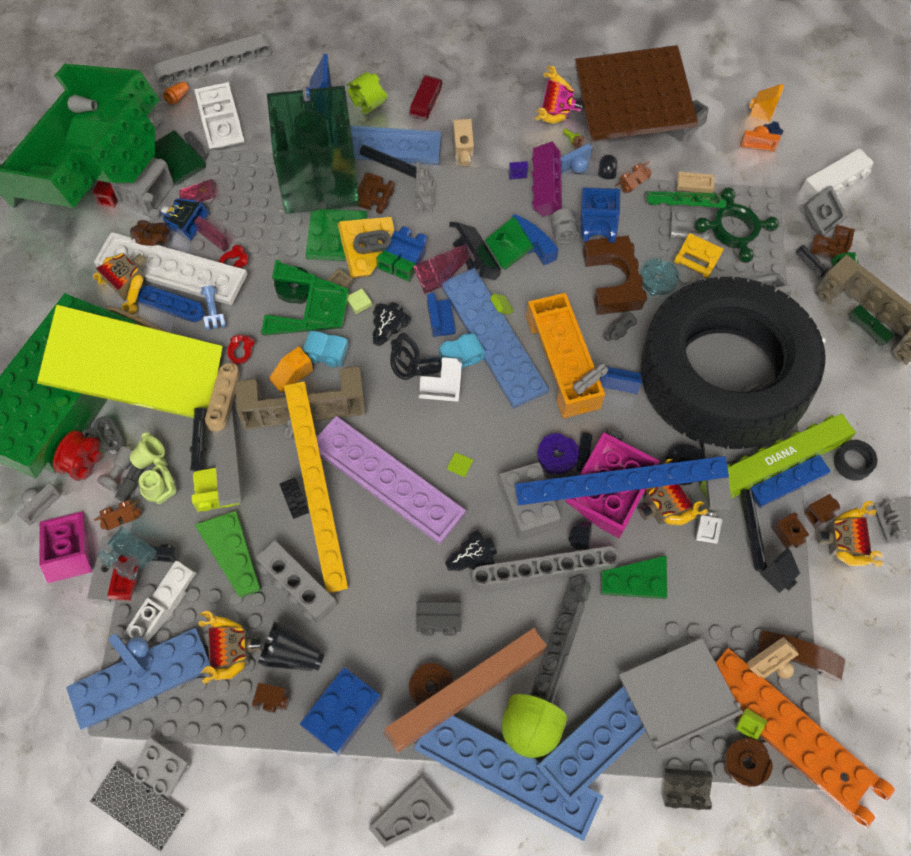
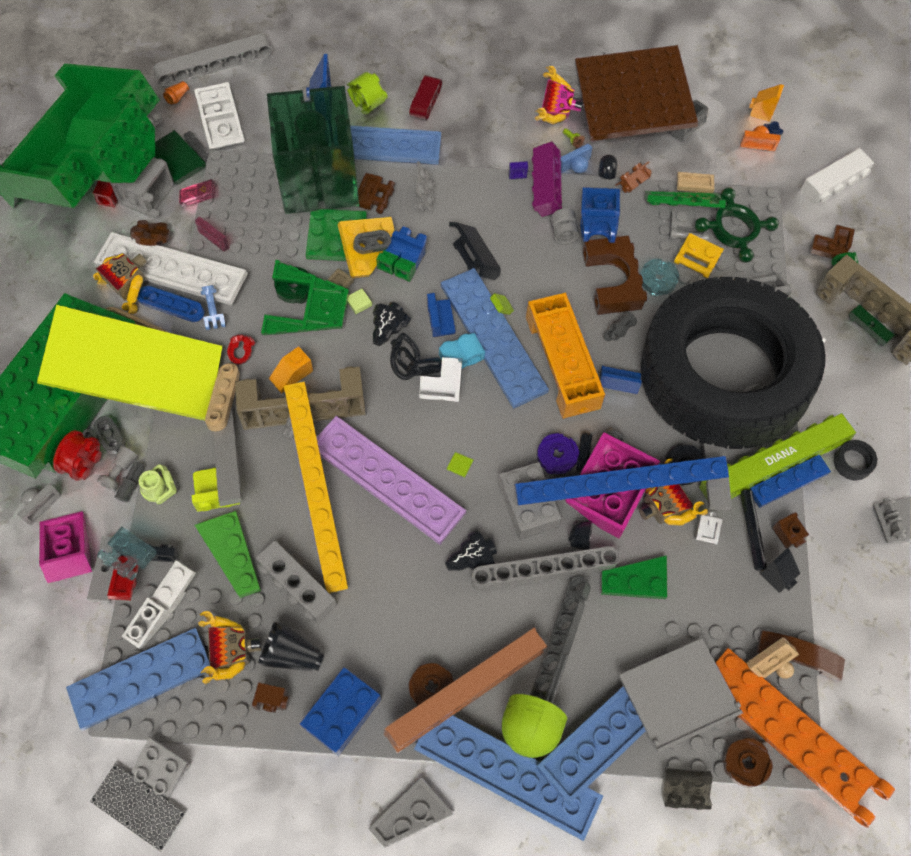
(81, 104): light grey cone -> none
(110, 517): dark orange hinge -> none
(131, 652): medium blue tile -> none
(147, 452): yellowish green piece -> none
(182, 216): torso -> none
(197, 463): black pin -> none
(237, 251): red piece -> none
(294, 498): black tyre -> none
(326, 348): medium azure brick -> none
(388, 160): black axle -> none
(438, 270): clear pink slope -> none
(438, 617): dark grey brick -> none
(463, 141): tan torso -> none
(509, 243): green tile -> none
(544, 246): blue slope -> none
(590, 378): light grey axle -> none
(751, 724): lime tile -> none
(811, 260): black axle -> none
(822, 510): reddish brown brick -> none
(825, 211): dark grey tile -> none
(850, 538): torso -> none

